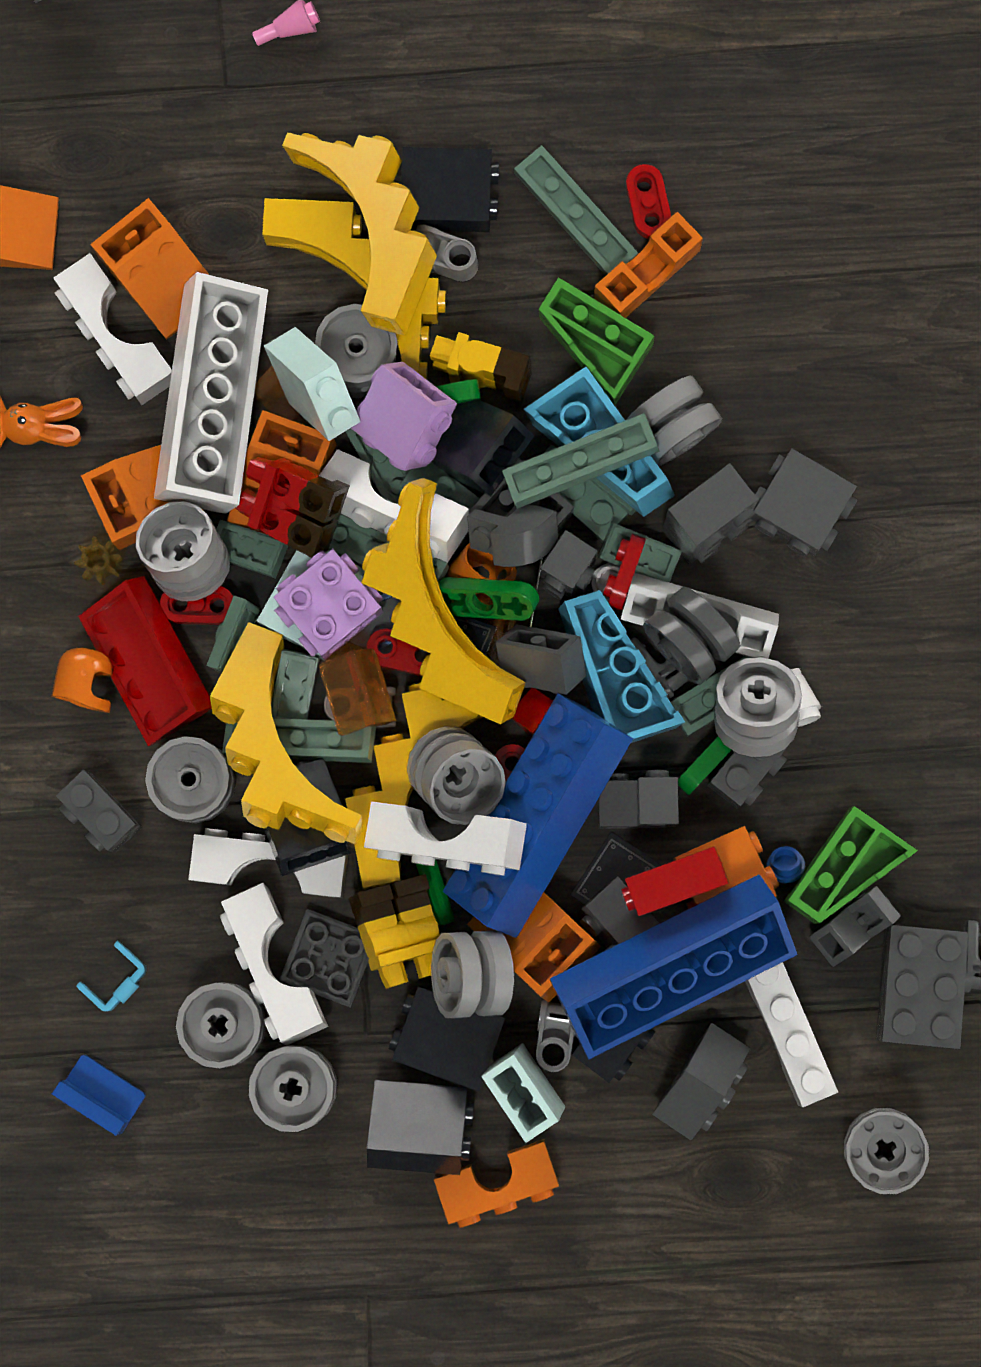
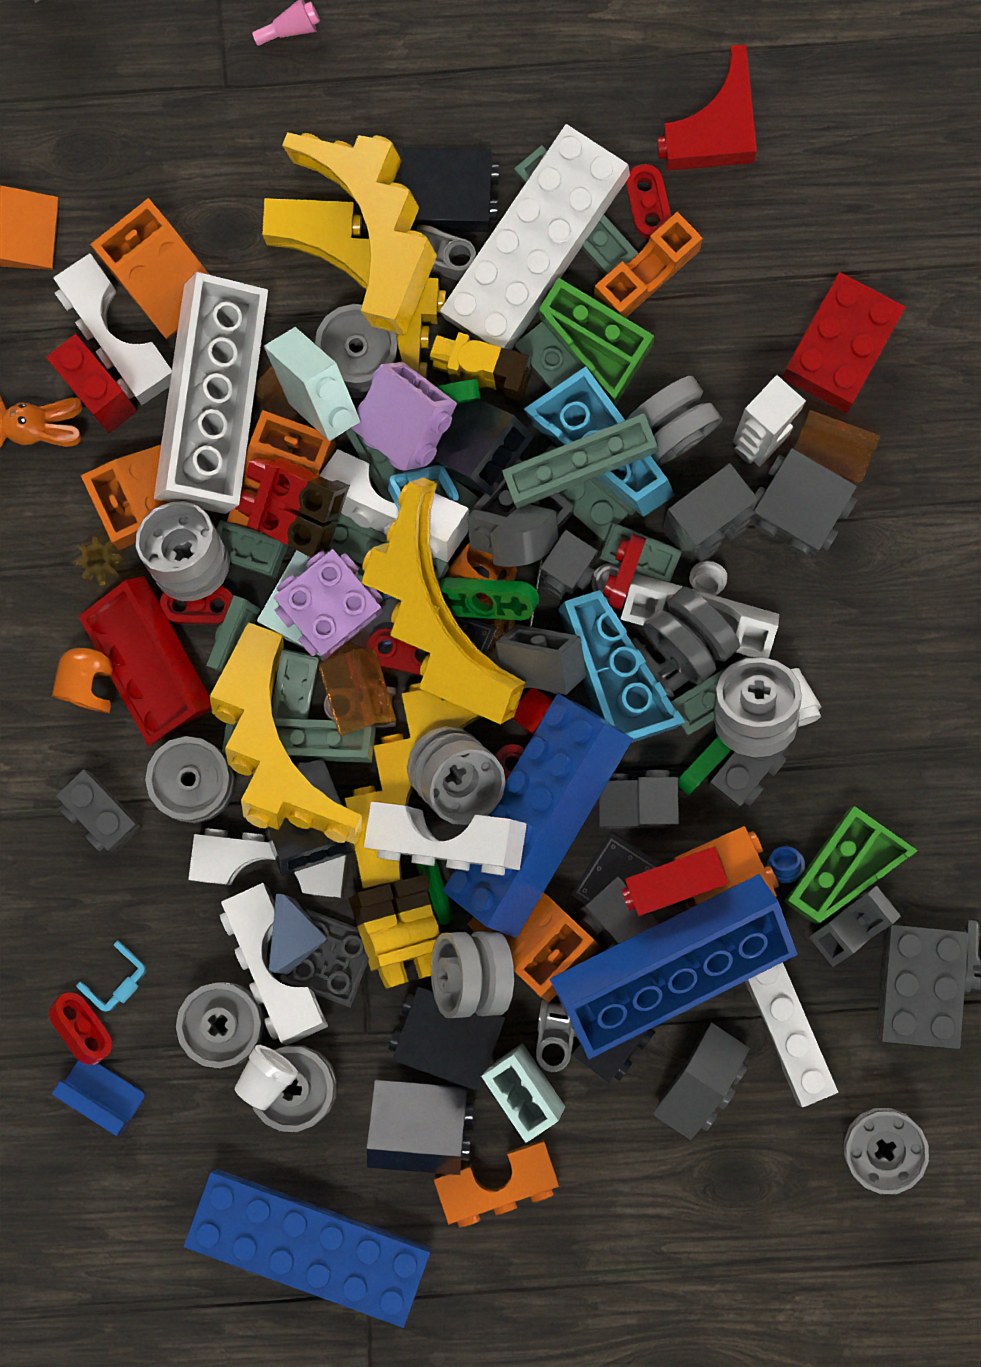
(81, 1028): none -> red plate
(92, 383): none -> red brick
(264, 1077): none -> white piece
(292, 936): none -> sand blue slope
(308, 1247): none -> blue brick
(429, 473): none -> medium azure piece
(536, 240): none -> white brick
(547, 356): none -> sand green plate
(708, 577): none -> white plate
(719, 132): none -> red arch
(767, 421): none -> white arch
(837, 445): none -> clear orange panel
(843, 342): none -> red brick

